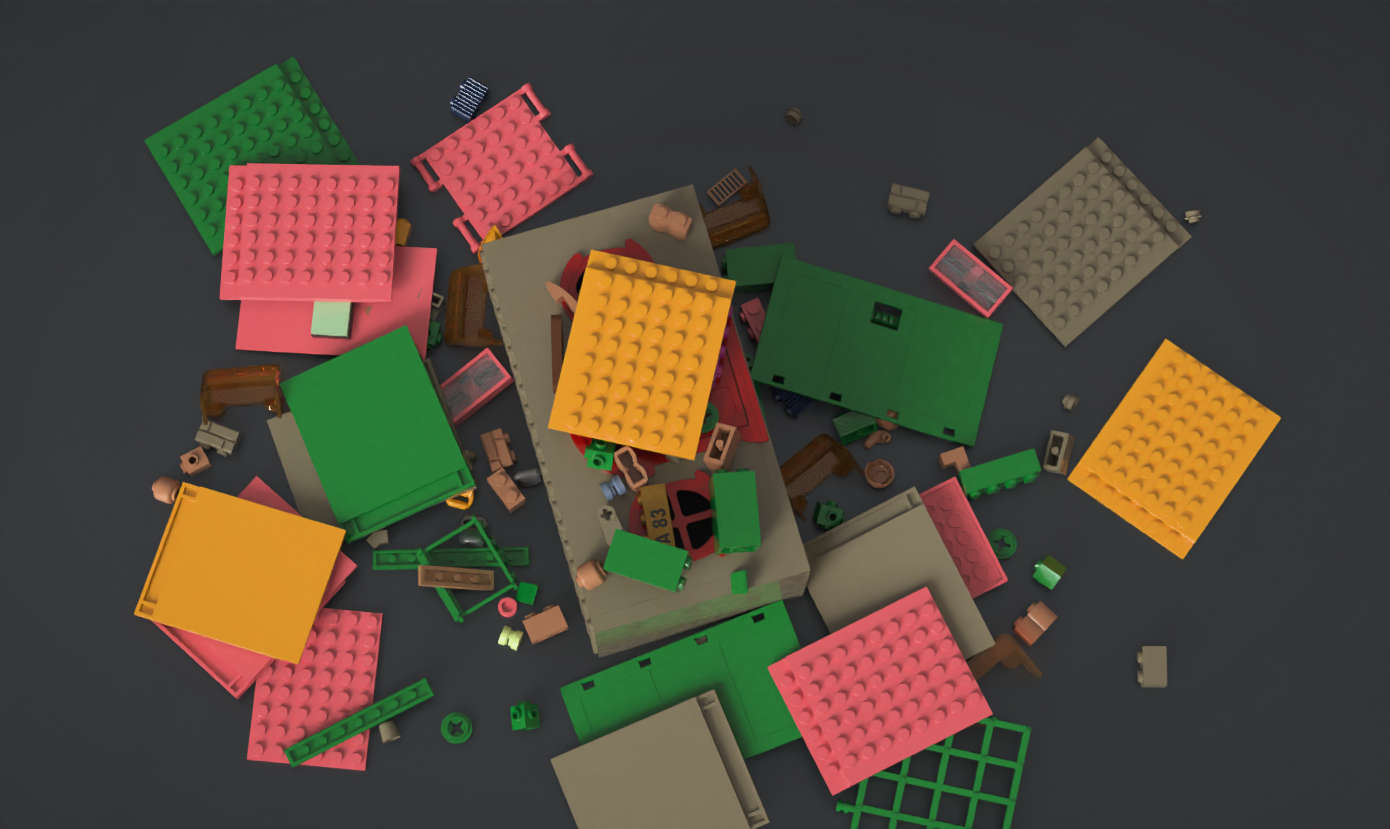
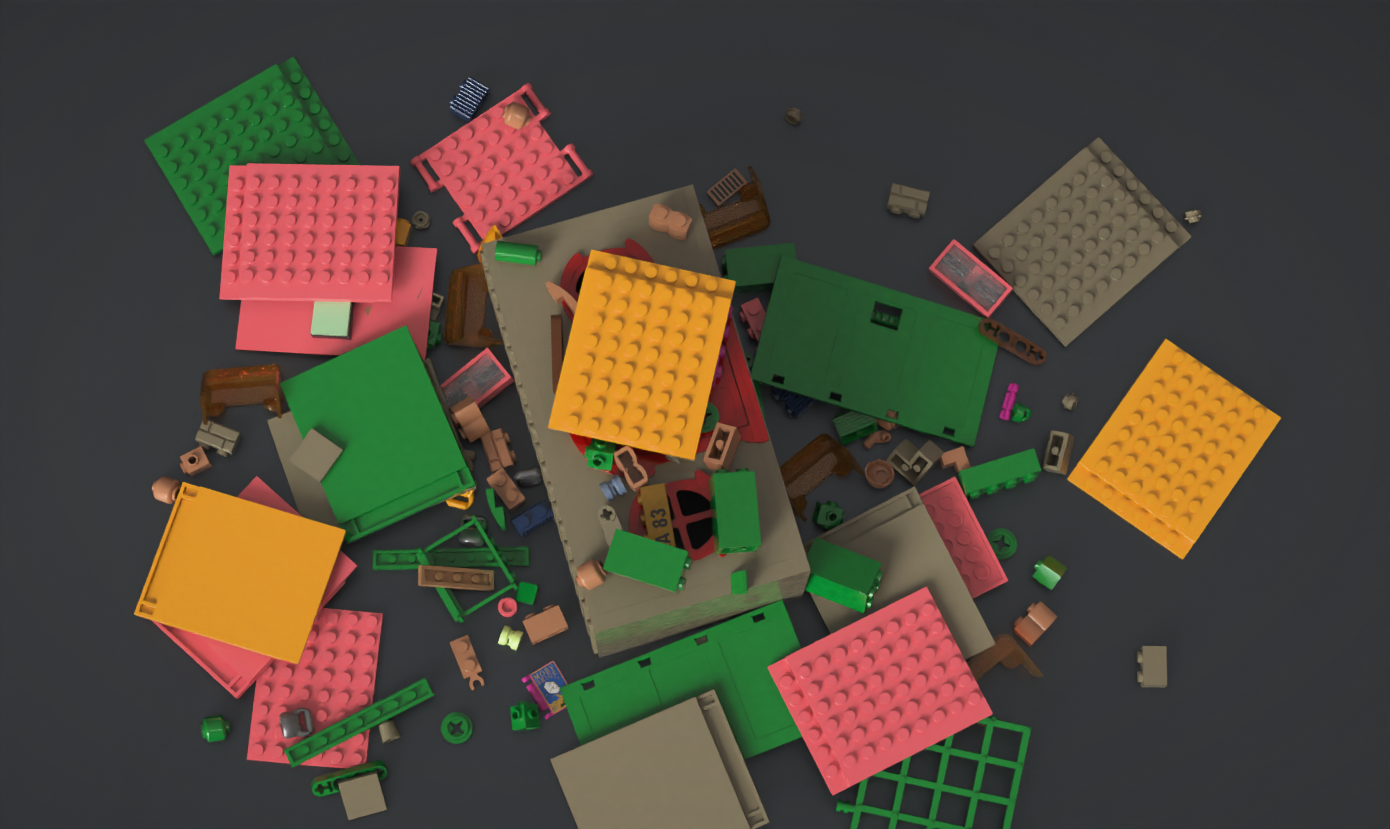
(215, 728): none -> green head
(291, 723): none -> flat silver piece
(316, 455): none -> dark tan tile
(345, 774): none -> green beam
(362, 795): none -> dark tan tile
(378, 538): dark tan piece -> none
(420, 215): none -> dark tan plate
(467, 660): none -> nougat plate
(470, 419): none -> nougat brick
(497, 512): none -> green slope
(516, 115): none -> nougat head
(517, 253): none -> green brick
(532, 518): none -> dark blue brick
(546, 688): none -> piece
(842, 575): none -> green brick
(914, 462): none -> dark tan brick
(1009, 401): none -> dark pink axle
(1010, 345): none -> reddish brown beam
(1017, 413): none -> green tile

